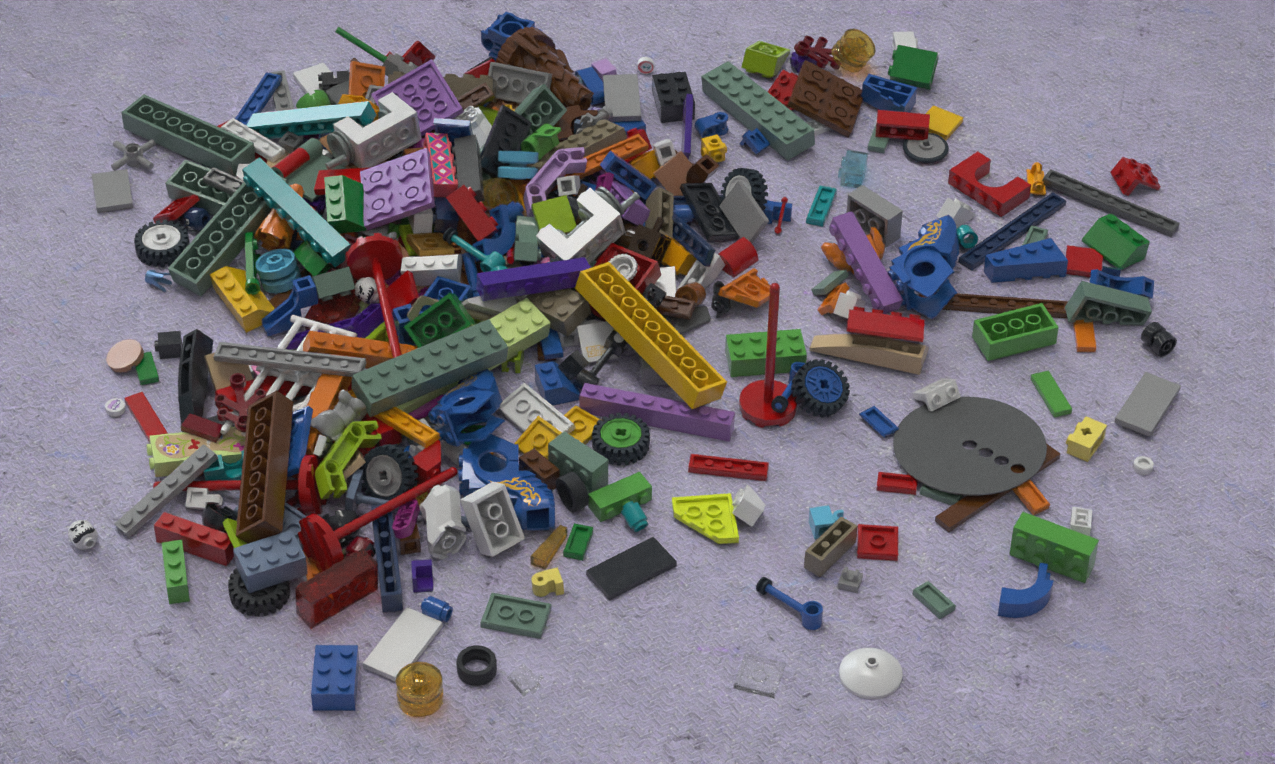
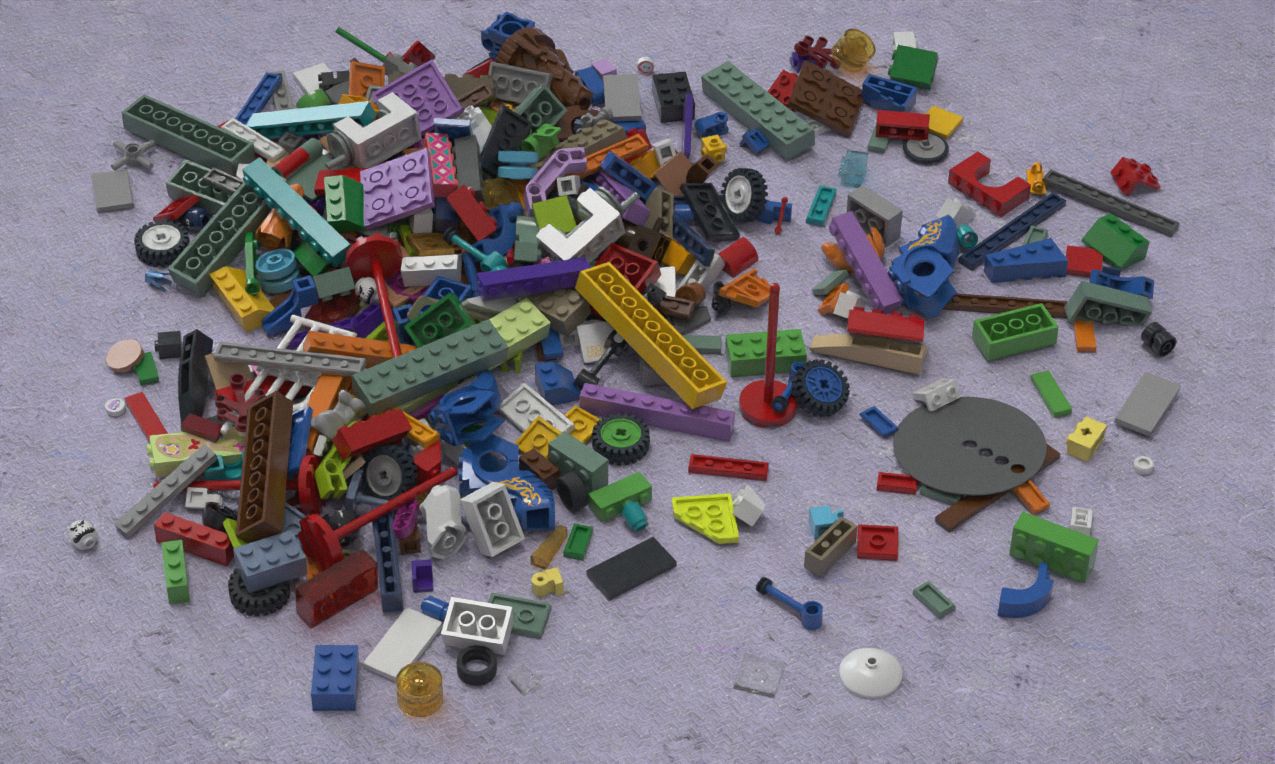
(359, 543): dark red head -> none
(371, 433): none -> red brick
(402, 291): red tile -> none
(477, 624): none -> white brick
(573, 365): black brick -> none
(605, 181): magenta tile -> none
(625, 265): white hat -> none
(705, 343): none -> sand green tile
(744, 212): light grey tile -> none
(764, 58): lime slope -> none
(850, 580): light grey tile -> none

